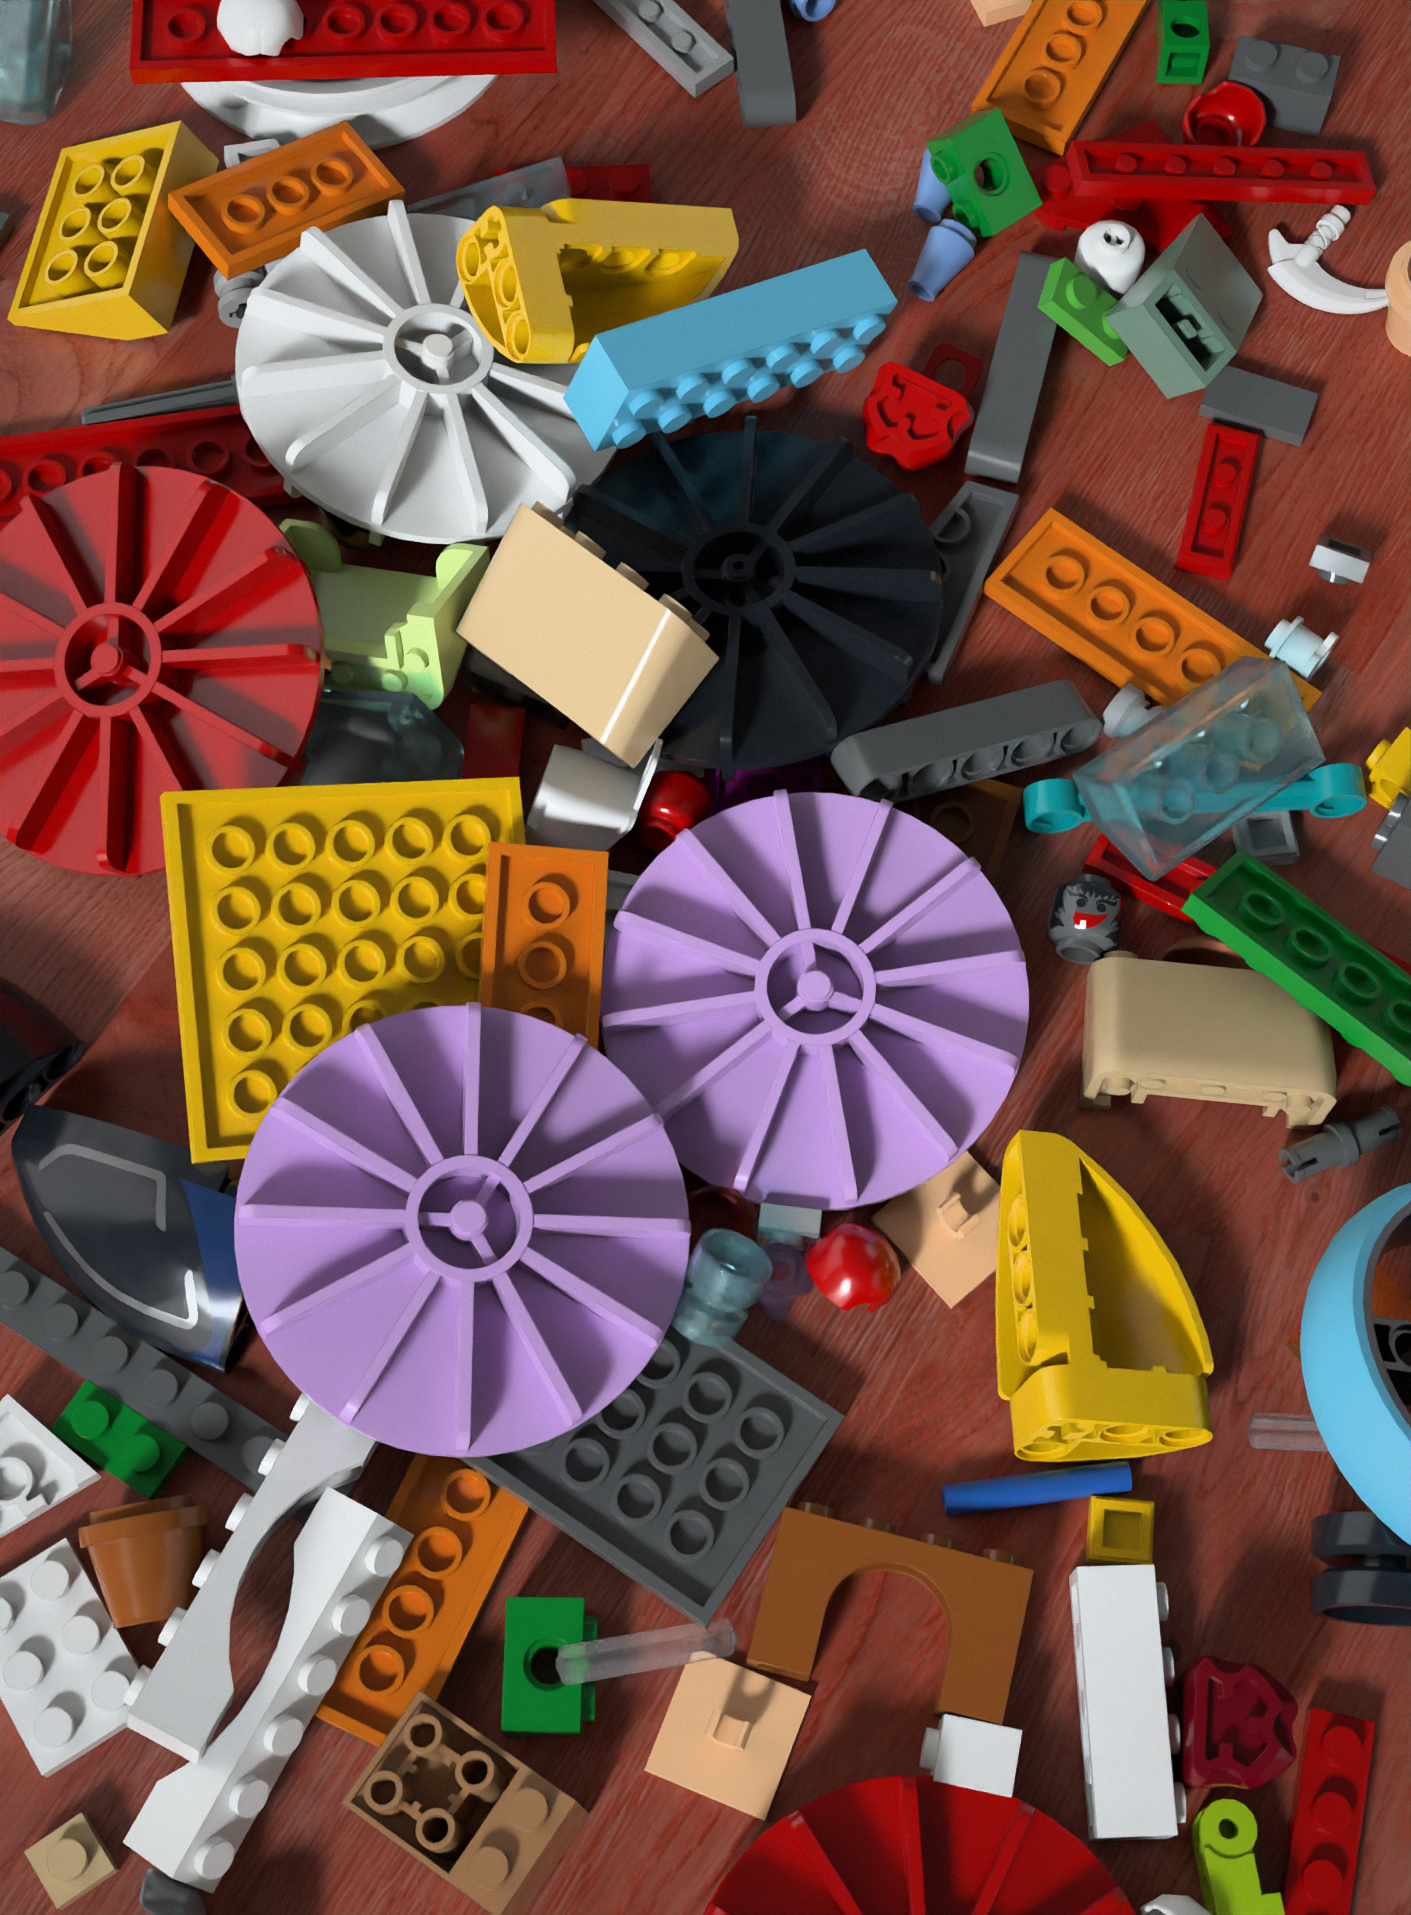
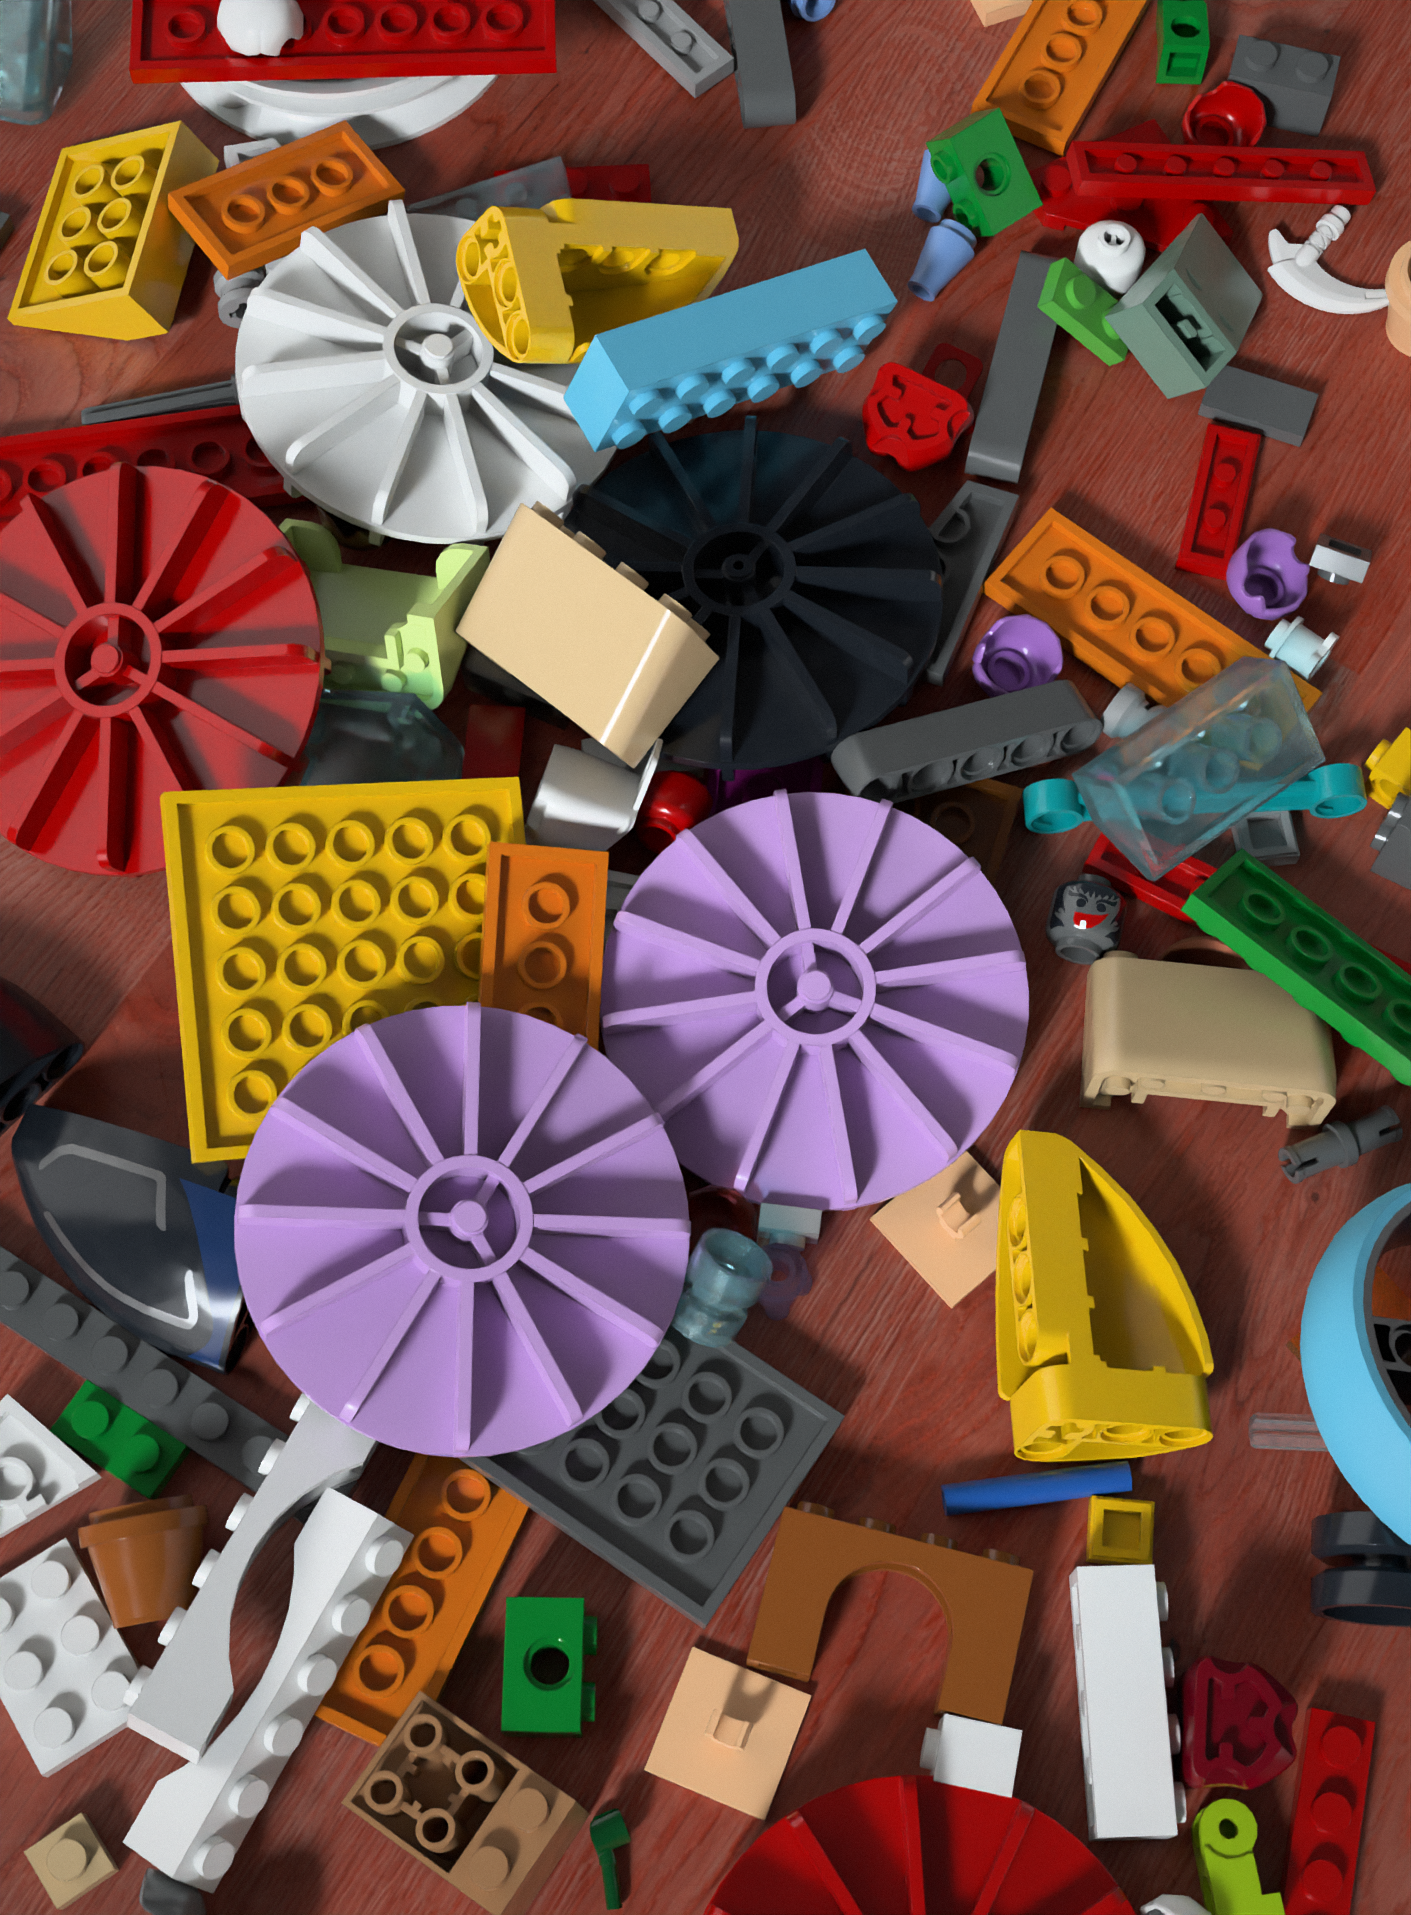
(609, 1833): none -> dark green hand
(645, 1651): clear axle -> none
(854, 1266): red hair -> none
(1017, 655): none -> medium lavender hair
(1267, 575): none -> medium lavender hair

